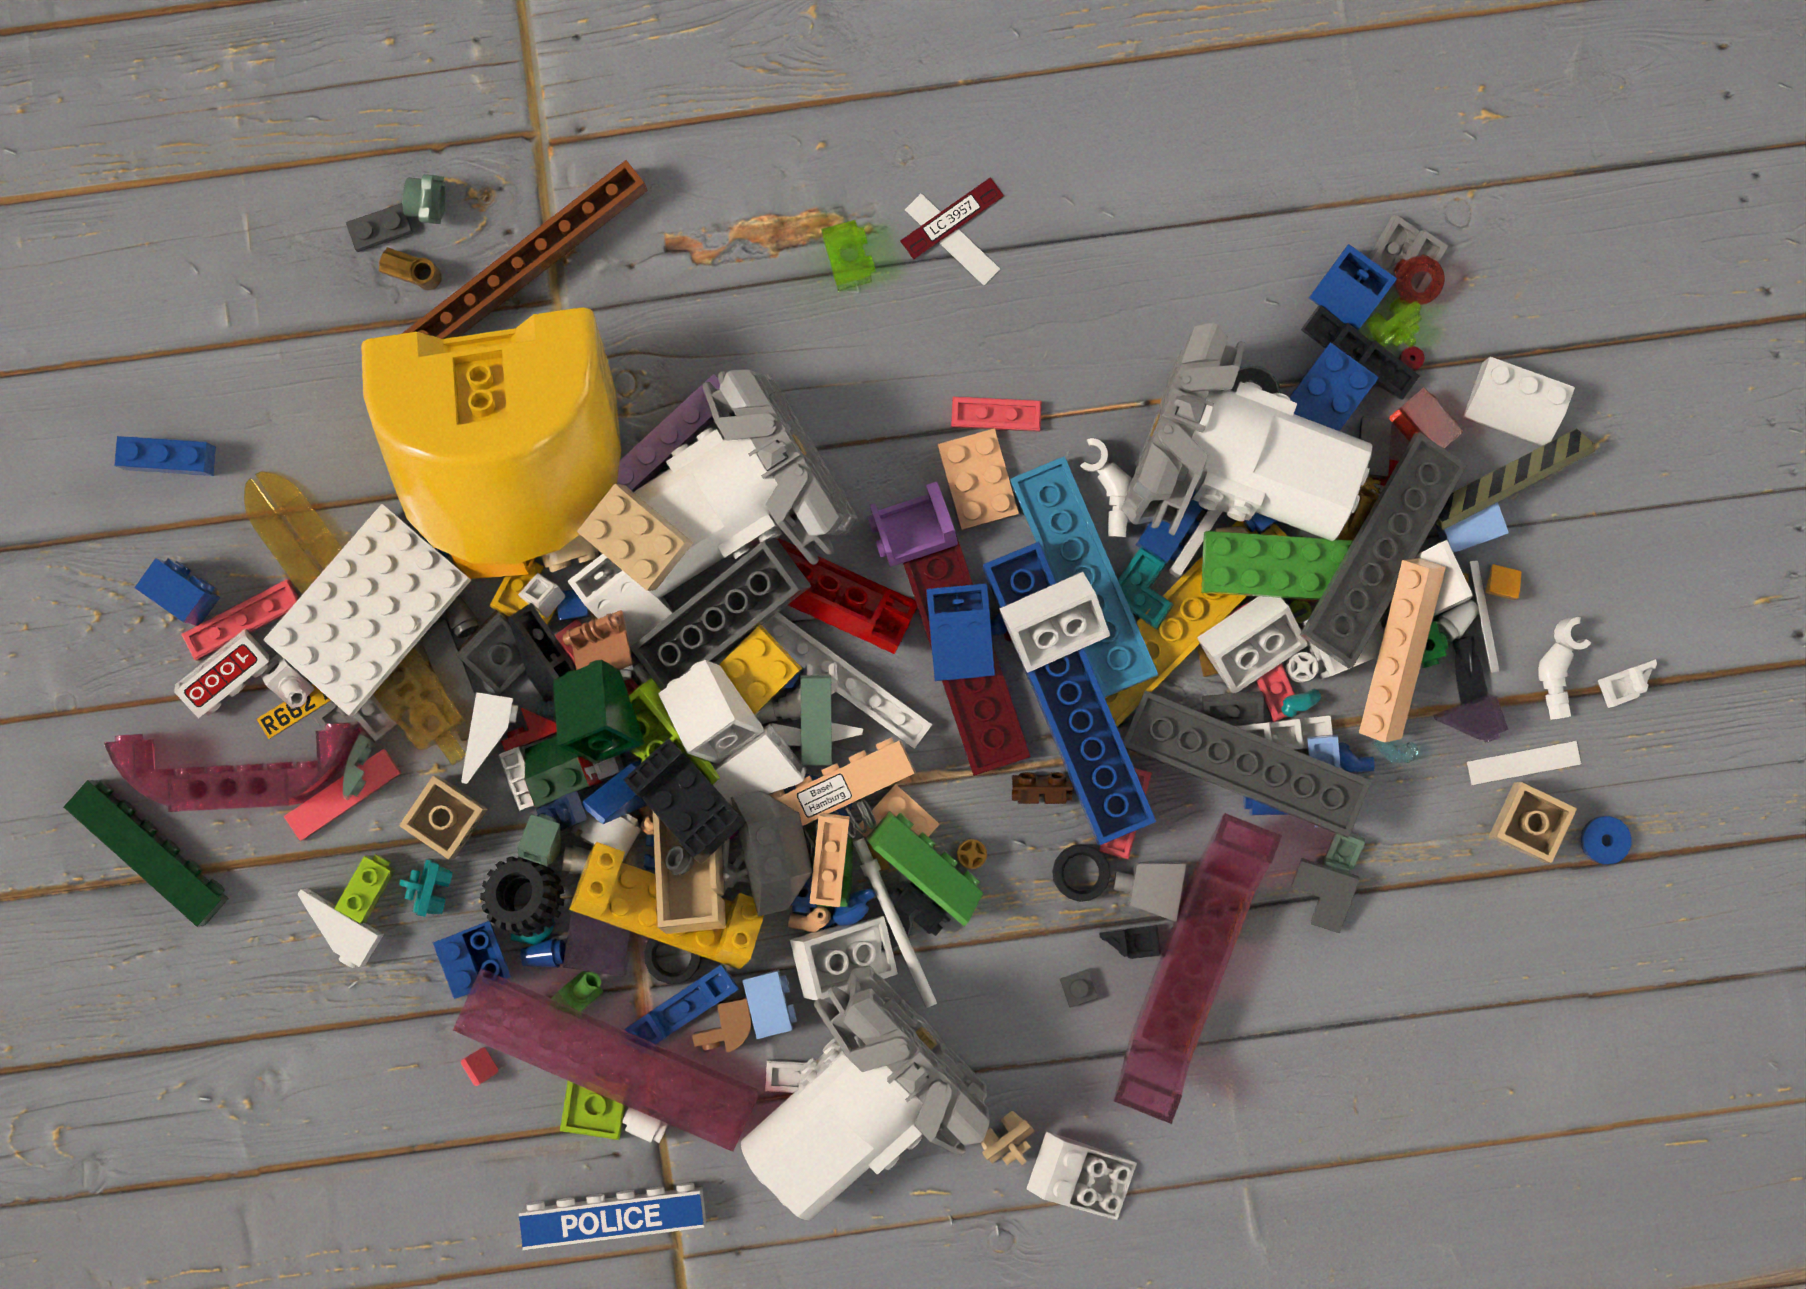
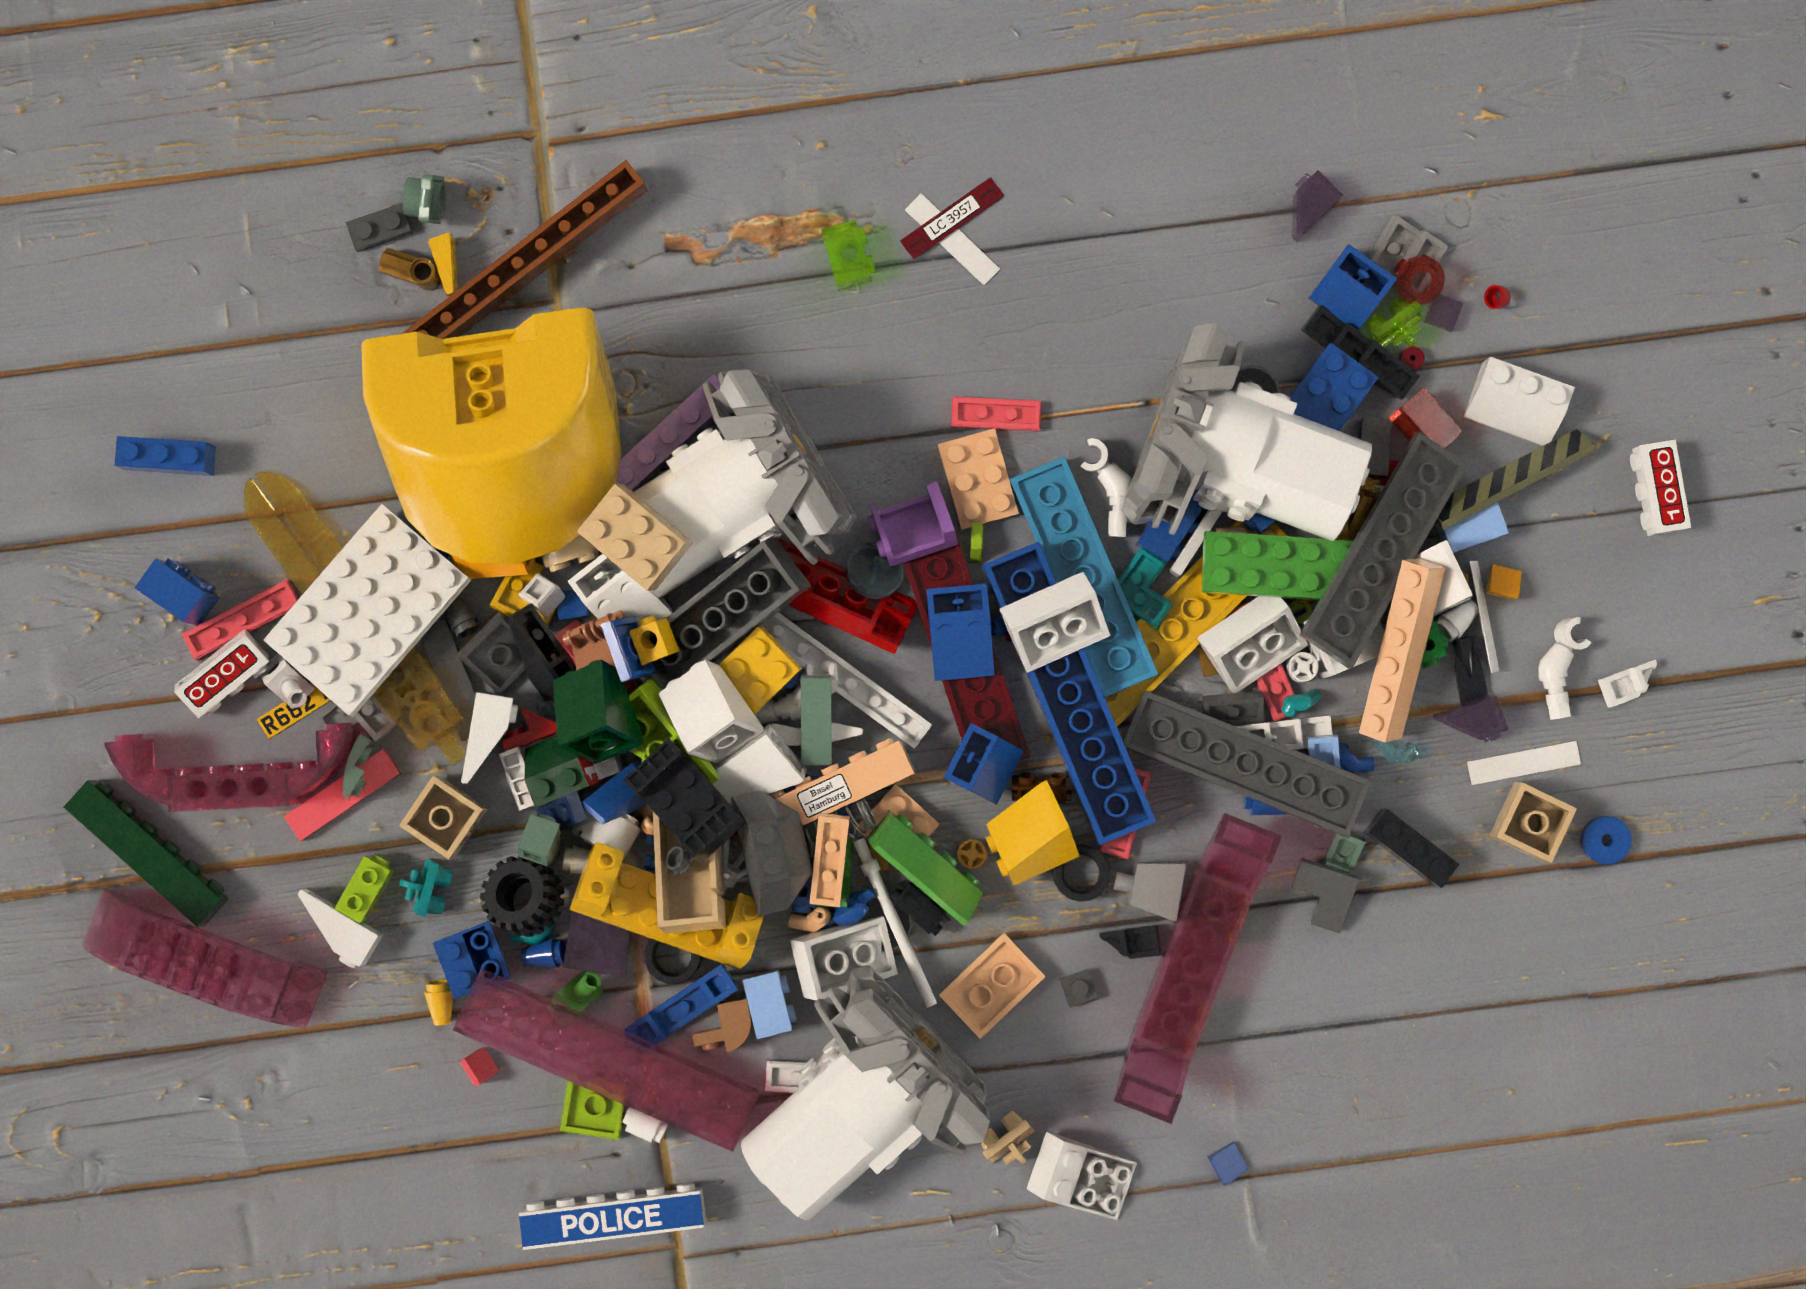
(202, 963): none -> clear pink slope
(439, 1001): none -> yellow cone
(444, 254): none -> yellow slope
(624, 651): none -> blue tile
(645, 648): none -> yellow brick
(872, 574): none -> clear light blue tile
(976, 544): none -> lime tile
(983, 764): none -> blue slope
(991, 985): none -> light nougat plate
(1031, 836): none -> yellow slope
(1228, 1163): none -> blue slope
(1311, 202): none -> clear purple slope
(1411, 848): none -> black brick
(1443, 313): none -> clear purple tile
(1494, 300): none -> red hinge
(1660, 488): none -> white brick

